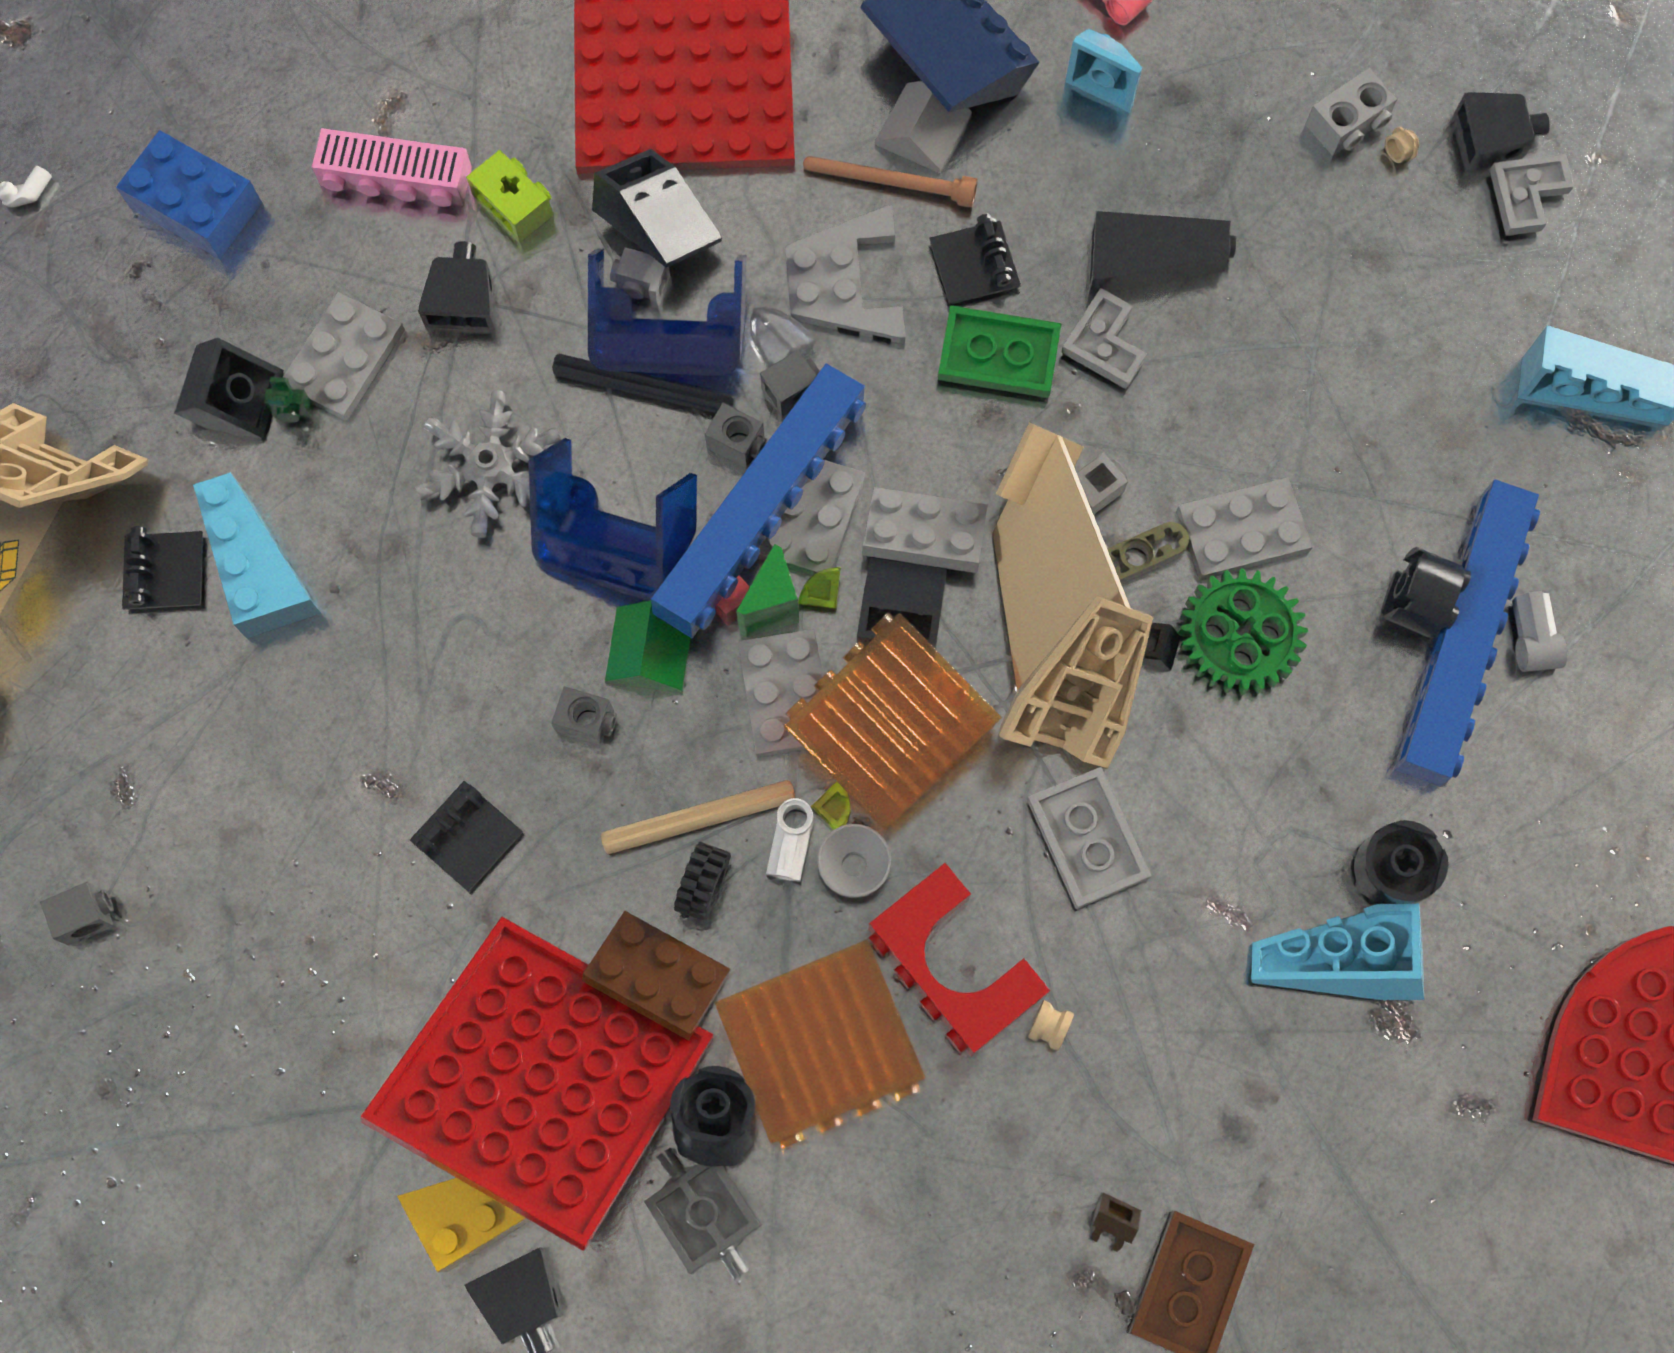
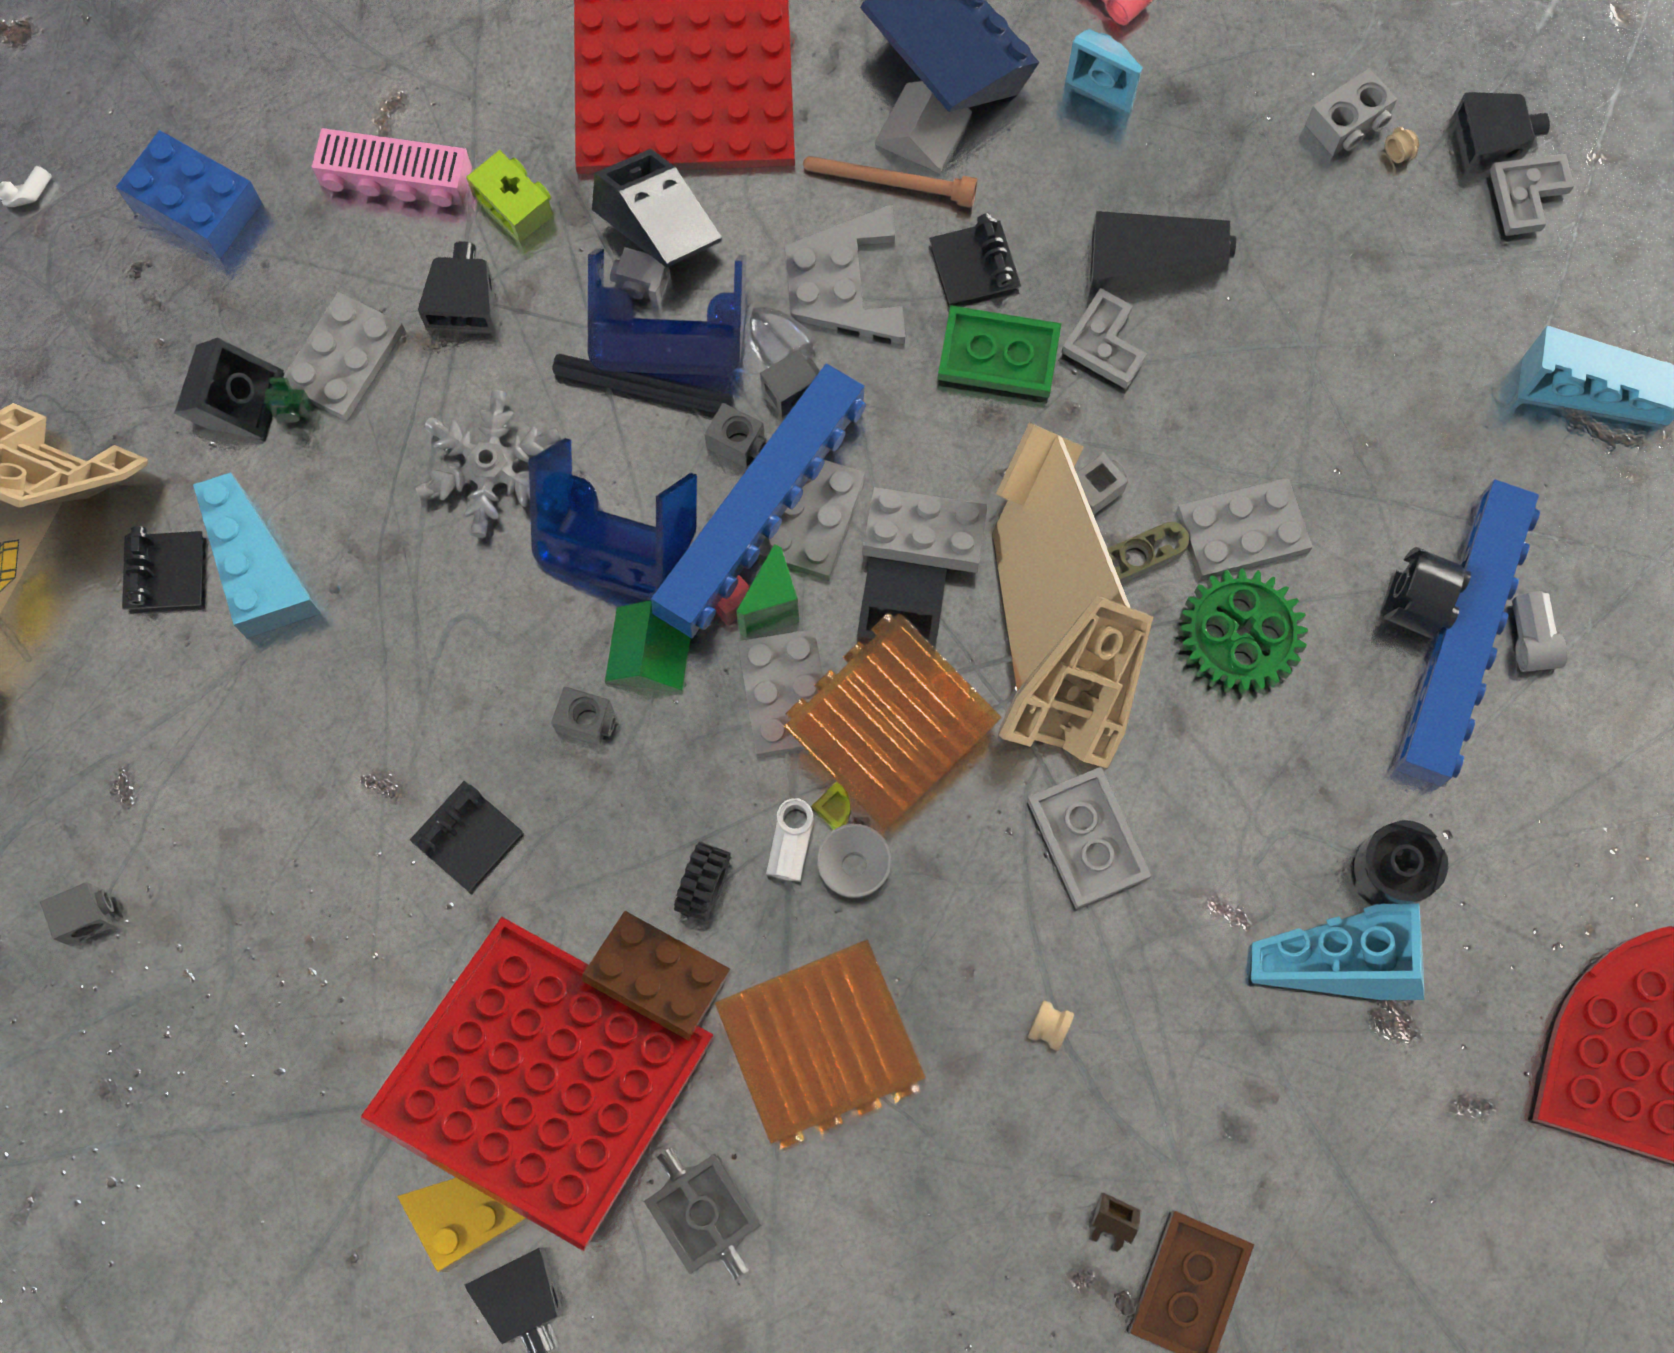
(696, 817): tan axle -> none
(713, 1117): black brick -> none
(821, 588): lime tile -> none
(970, 1017): red arch -> none
(1161, 646): black slope -> none

